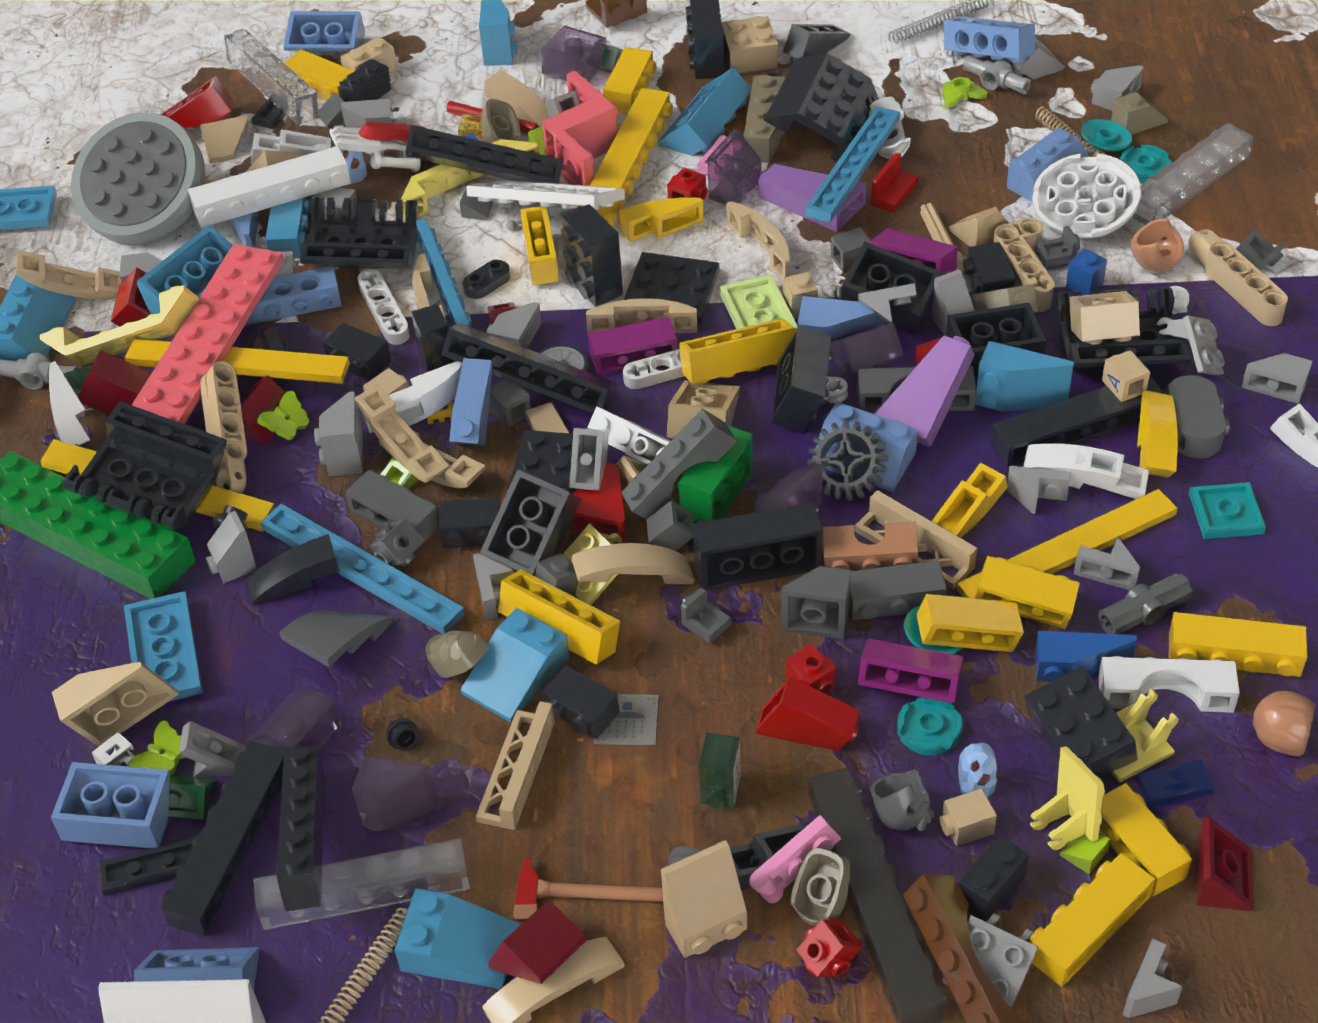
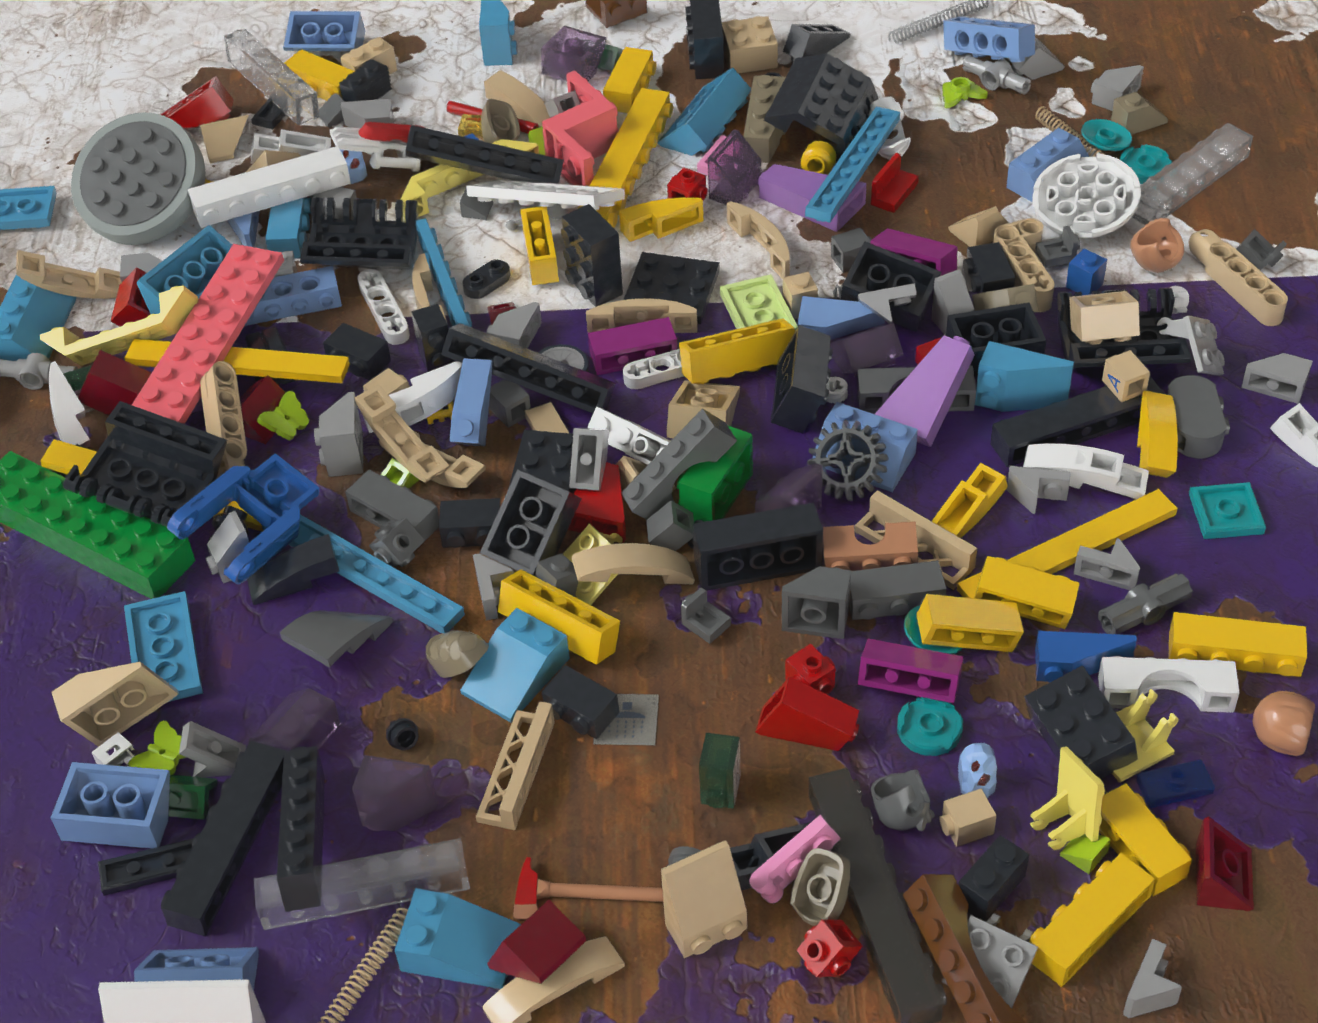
(269, 494): none -> blue plate
(818, 157): none -> yellow head
(937, 229): tan axle -> none

